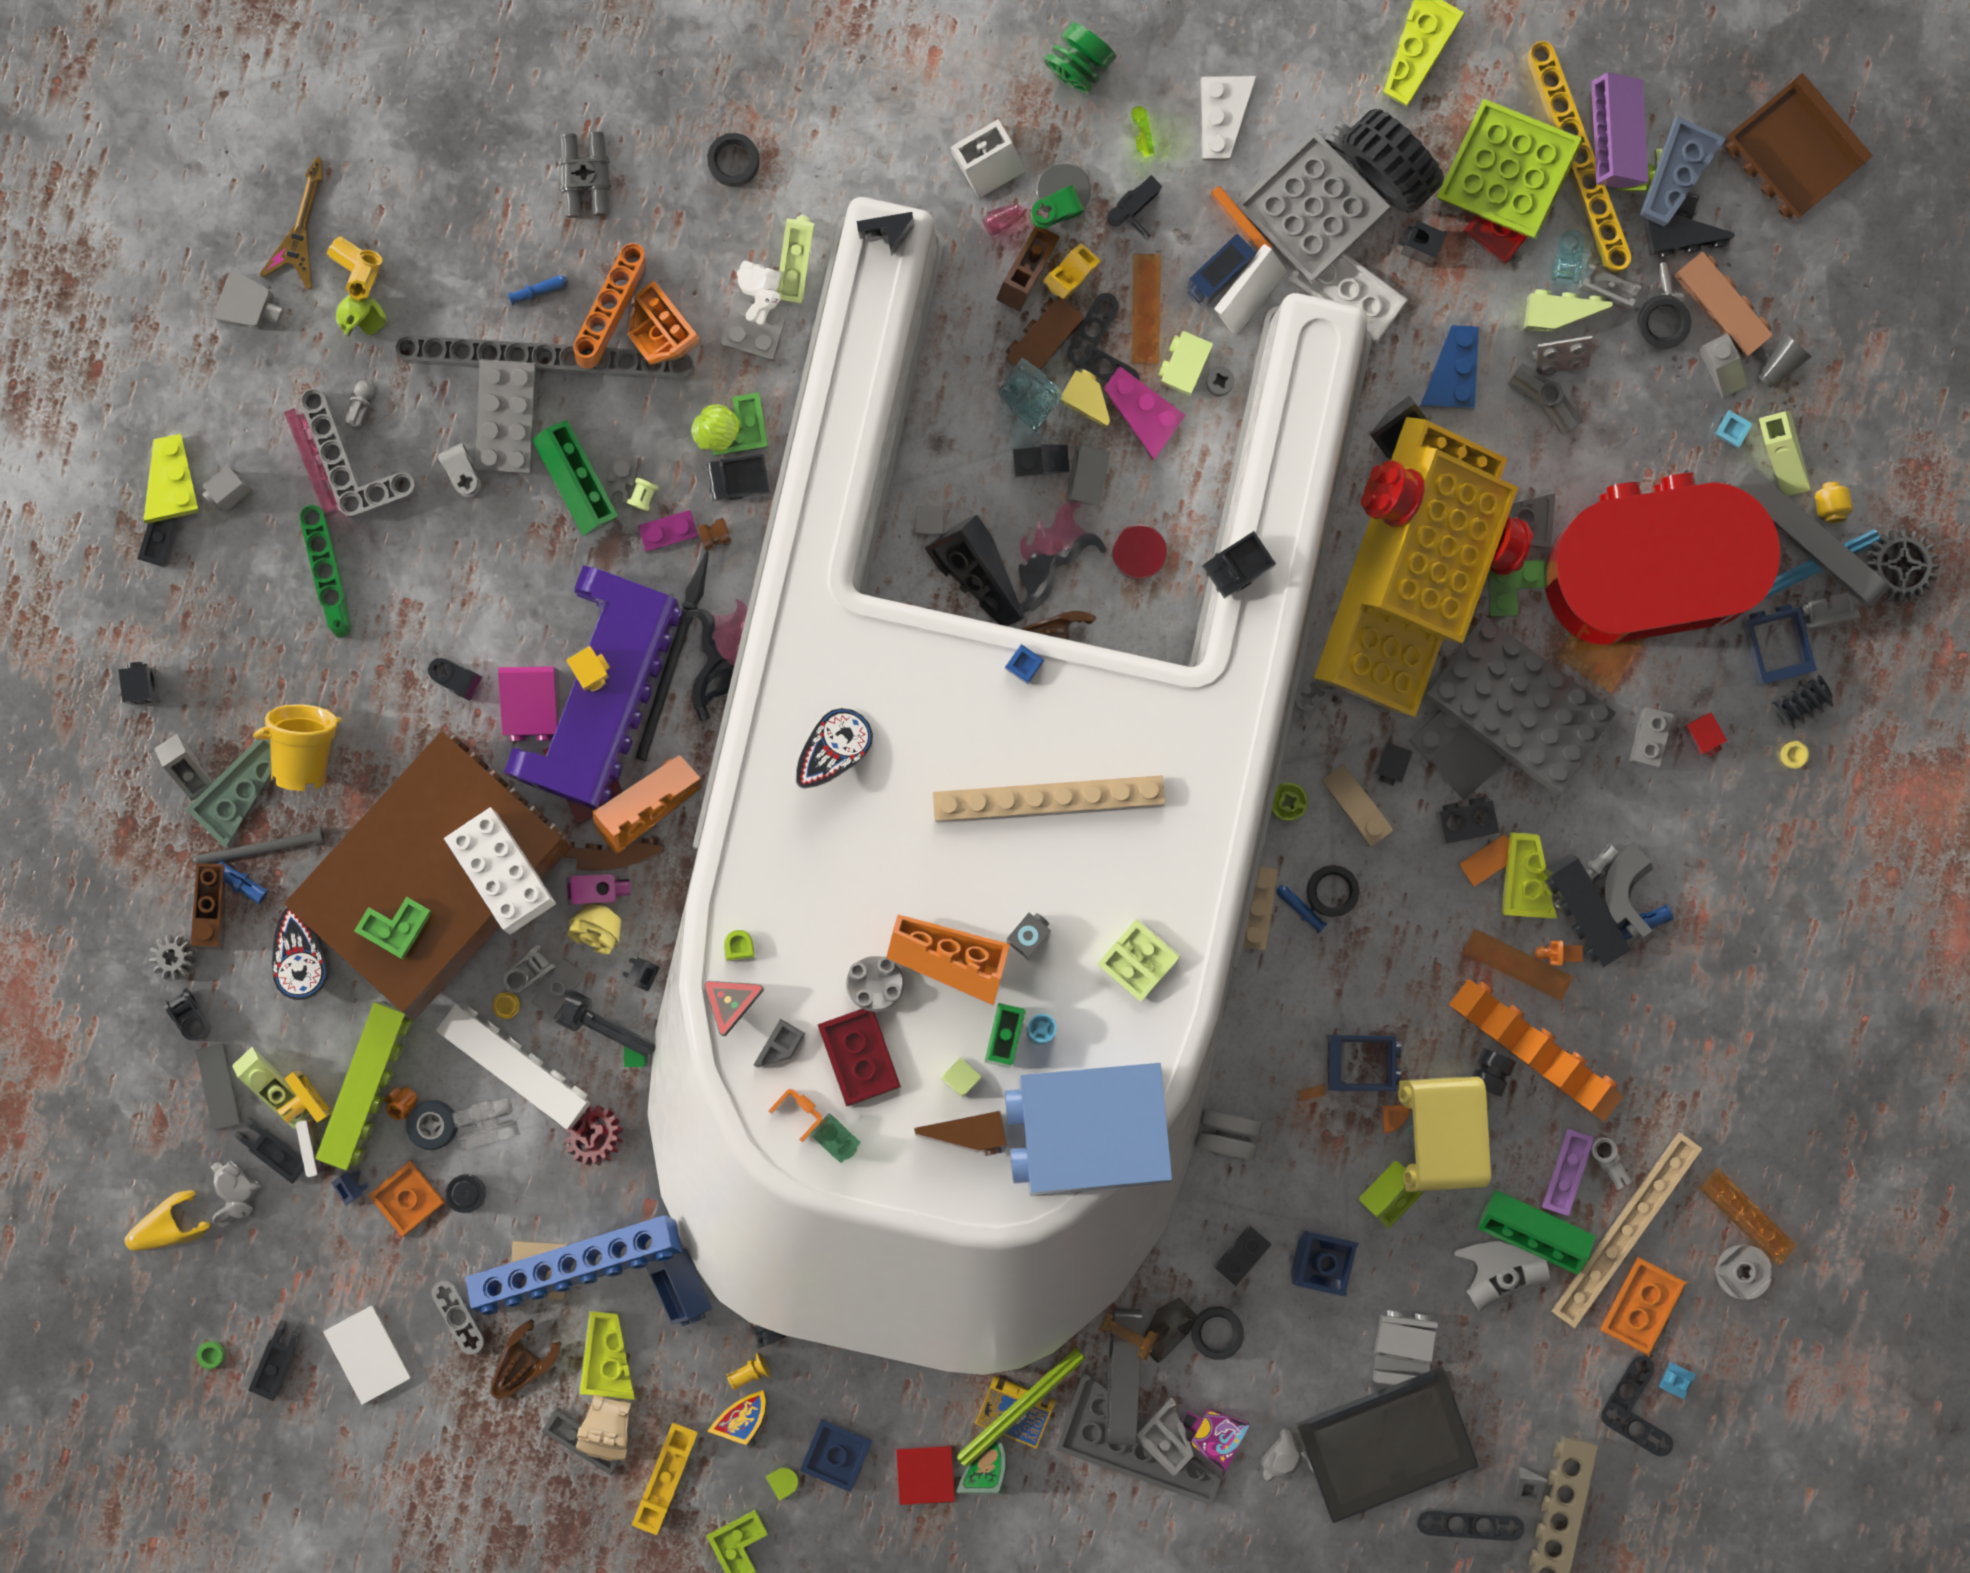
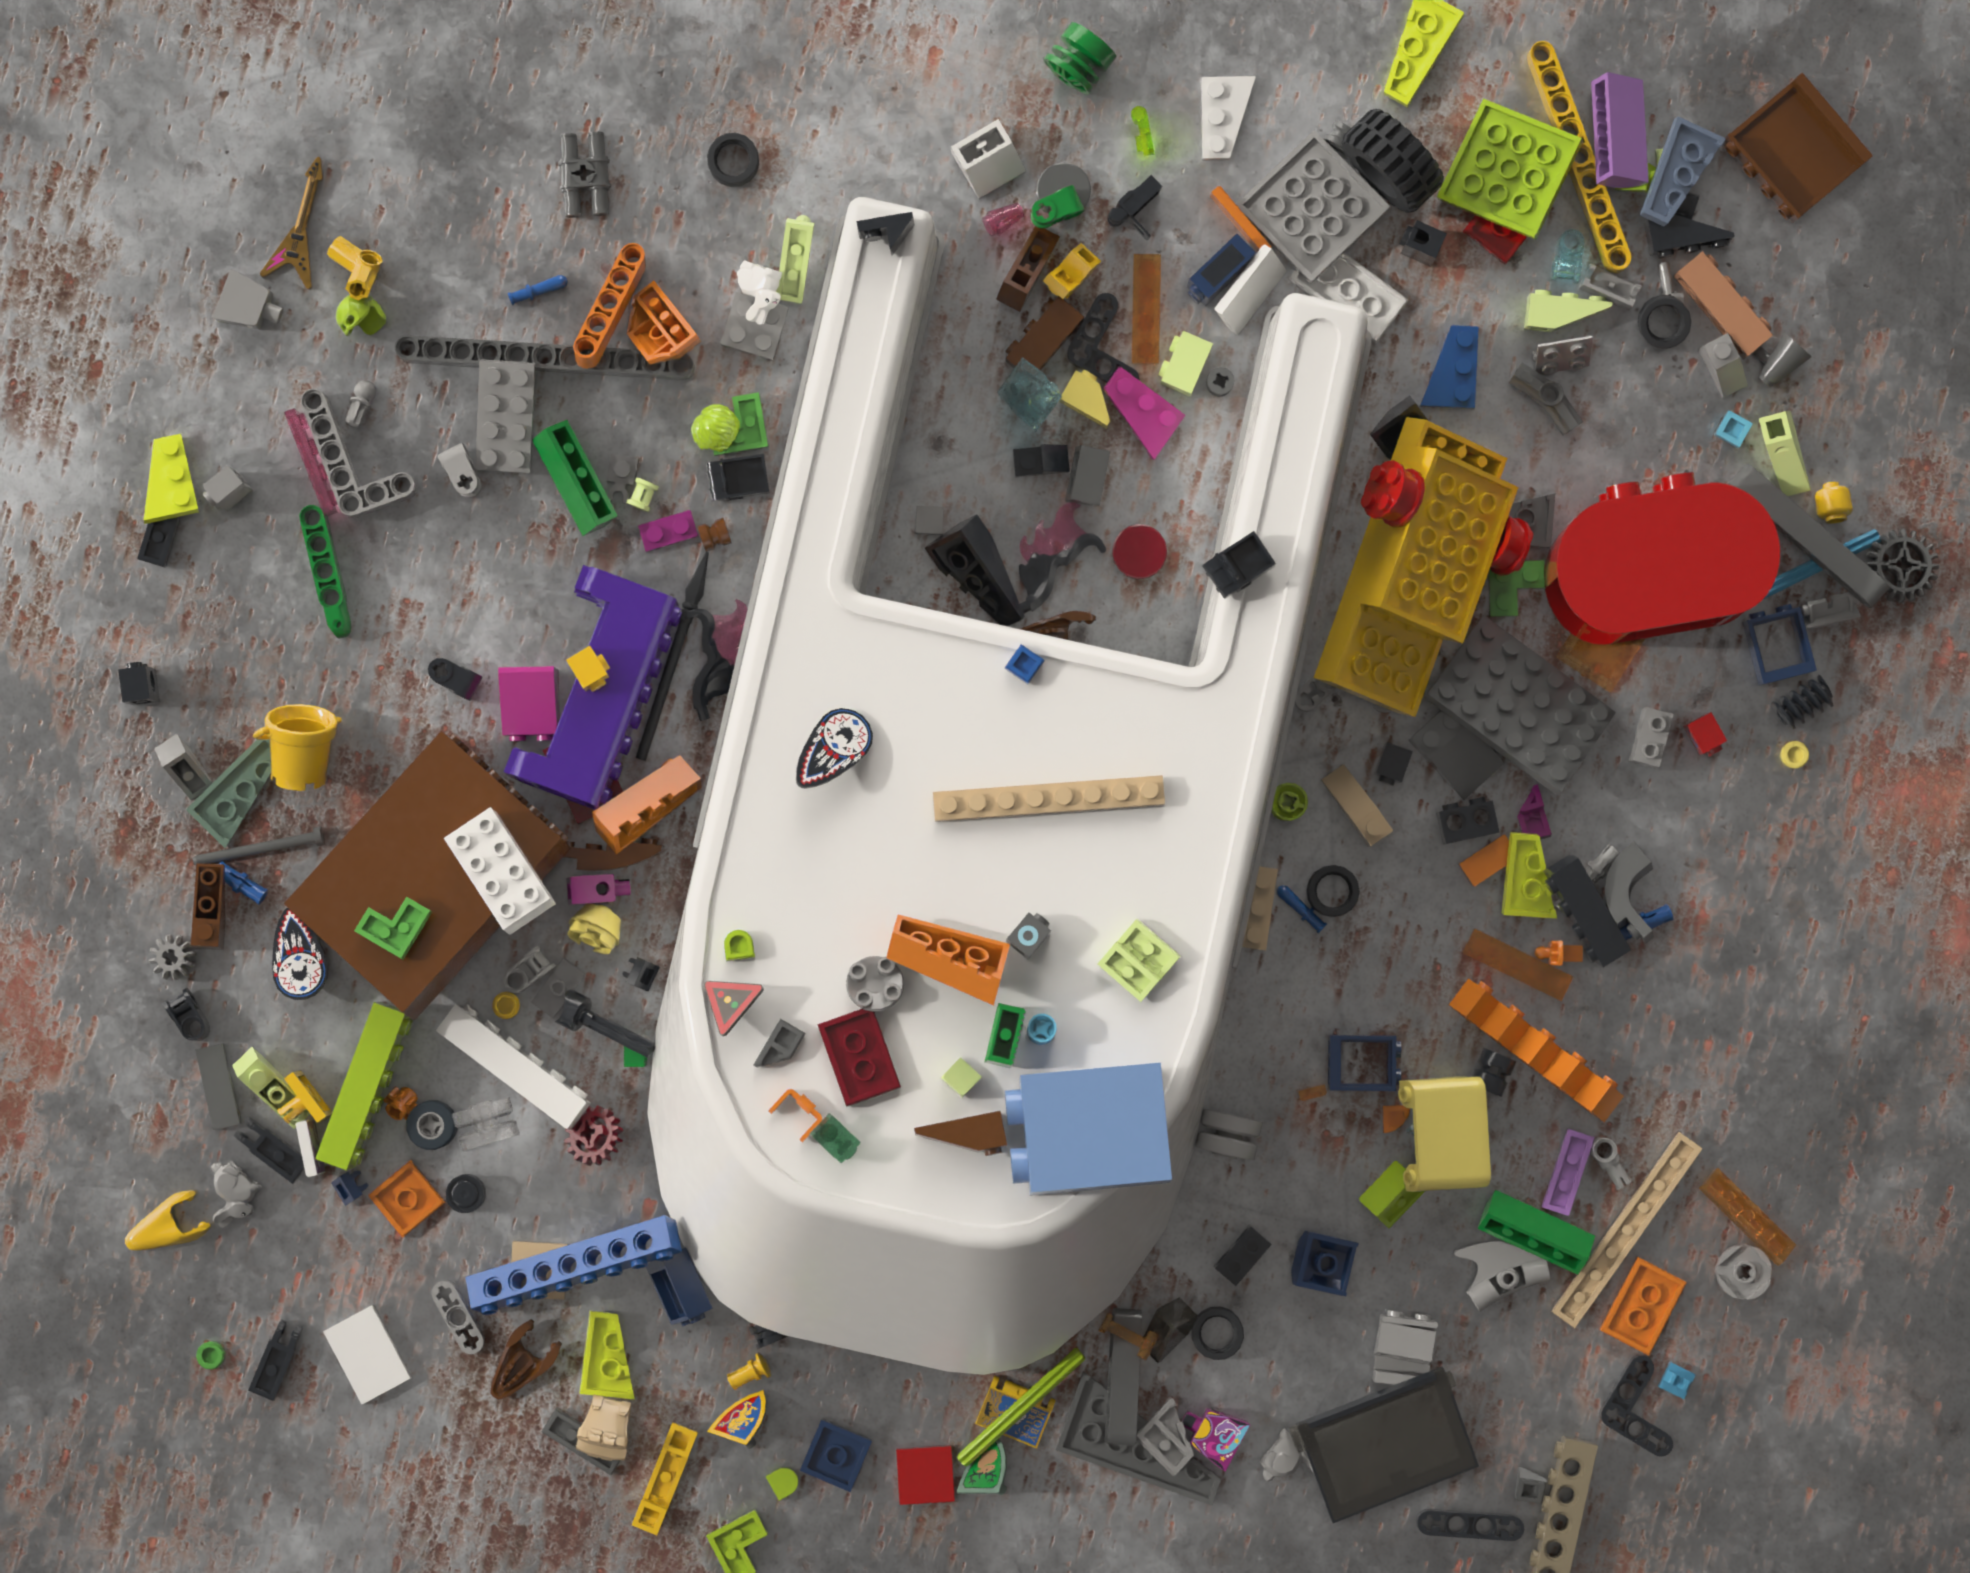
(1532, 815): none -> magenta slope

